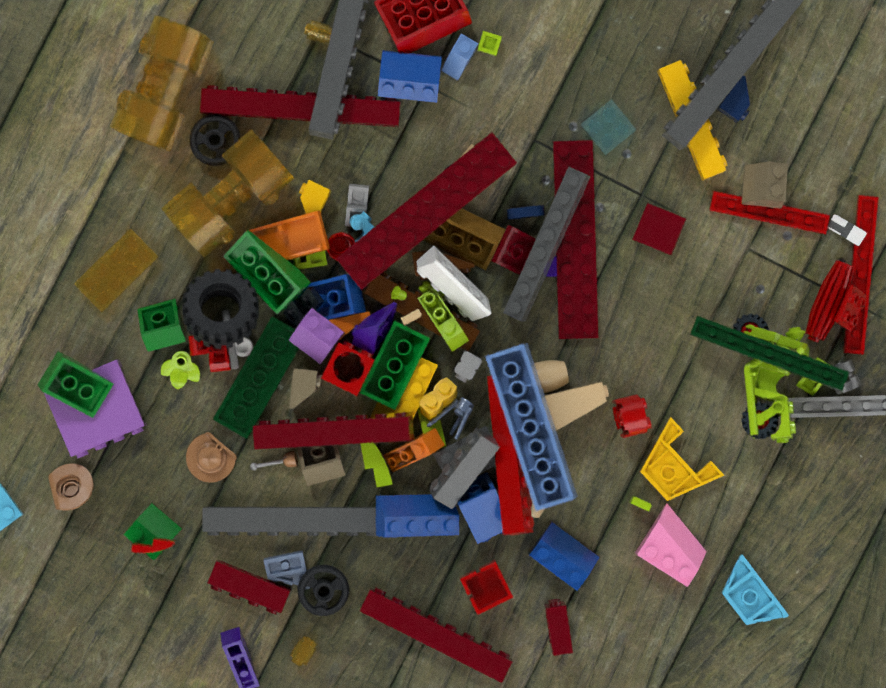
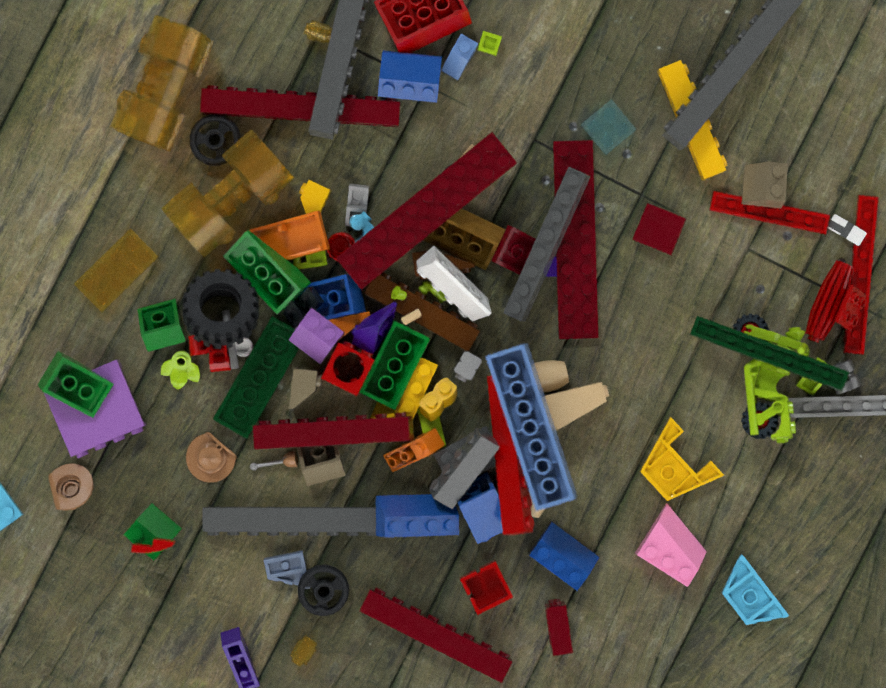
(248, 586): dark red brick -> none
(374, 459): lime slope -> none
(443, 319): lime slope -> none
(462, 409): sand blue plant -> none
(526, 212): dark blue beam -> none
(631, 415): red brick -> none
(640, 503): lime tile -> none
(736, 102): dark blue slope -> none

